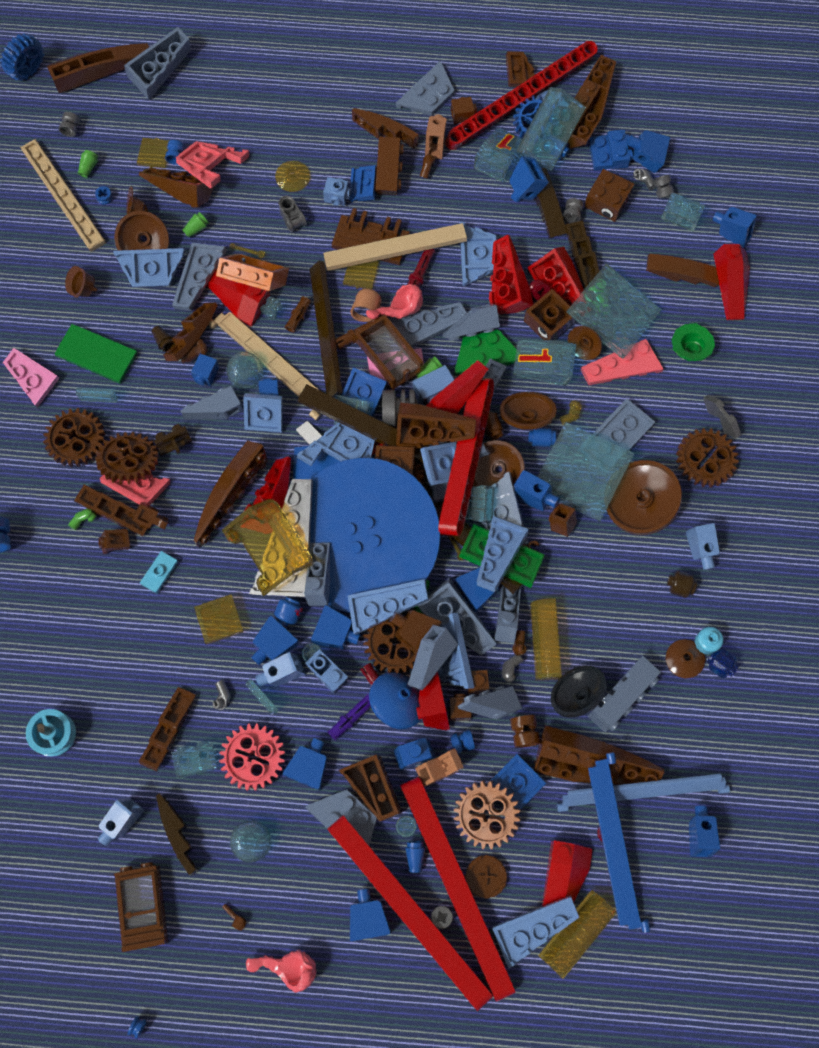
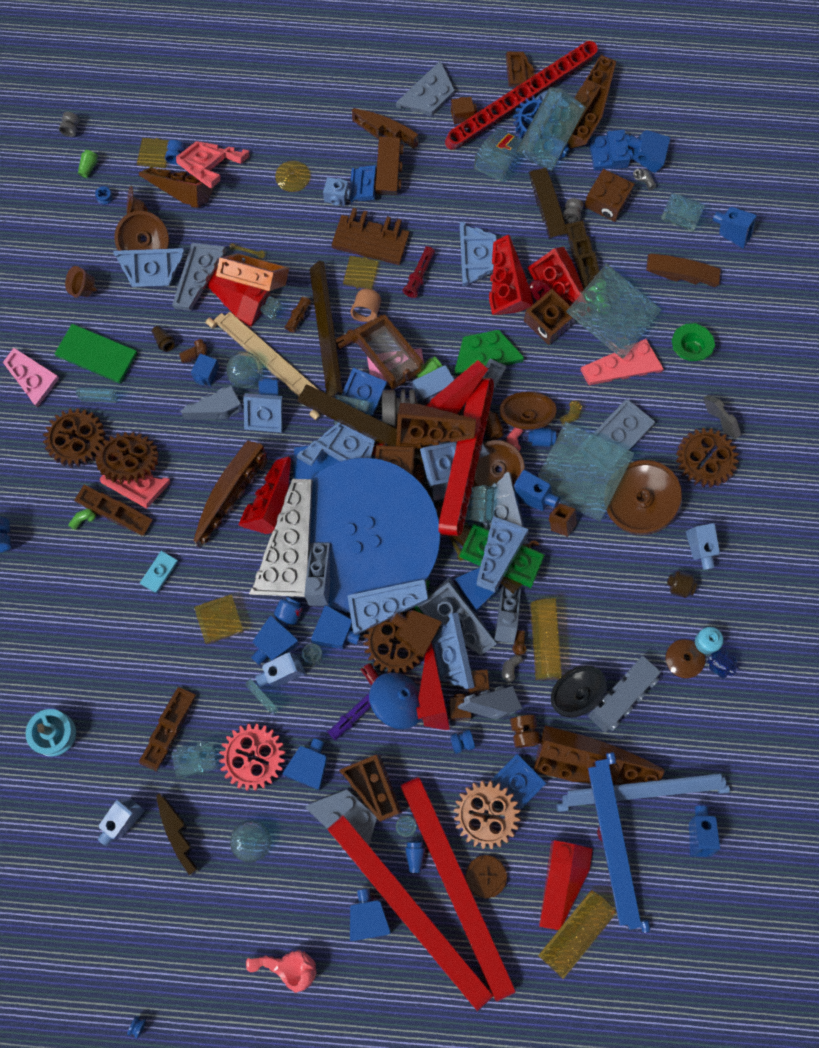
(22, 57): blue gear -> none
(63, 195): tan tile -> none
(92, 65): reddish brown wedge -> none
(114, 540): reddish brown bracket -> none
(141, 907): reddish brown door -> none
(147, 515): reddish brown plate -> none
(158, 62): sand blue wedge -> none
(173, 440): dark brown hips -> none
(193, 328): reddish brown slope -> none
(195, 225): bright green cone -> none
(223, 697): flat silver arm -> none
(239, 921): reddish brown hand -> none
(270, 544): clear yellow windscreen -> none
(292, 216): flat silver piece -> none
(308, 432): white sticker -> none
(326, 671): medium blue slope -> none
(395, 247): tan tile -> none
(405, 302): coral hair -> none
(414, 753): blue torso -> none
(428, 161): reddish brown arm -> none
(428, 324): sand blue wing -> none
(432, 653): sand blue slope -> none
(435, 129): nougat torso -> none
(439, 768): nougat brick -> none
(439, 914): flat silver wheel -> none
(478, 319): sand blue slope -> none
(512, 438): none -> coral arm
(527, 179): blue torso -> none
(528, 931): medium blue wing -> none
(545, 360): clear light blue slope -> none
(584, 349): reddish brown dish -> none
(663, 186): flat silver wheel -> none
(733, 279): red wedge -> none

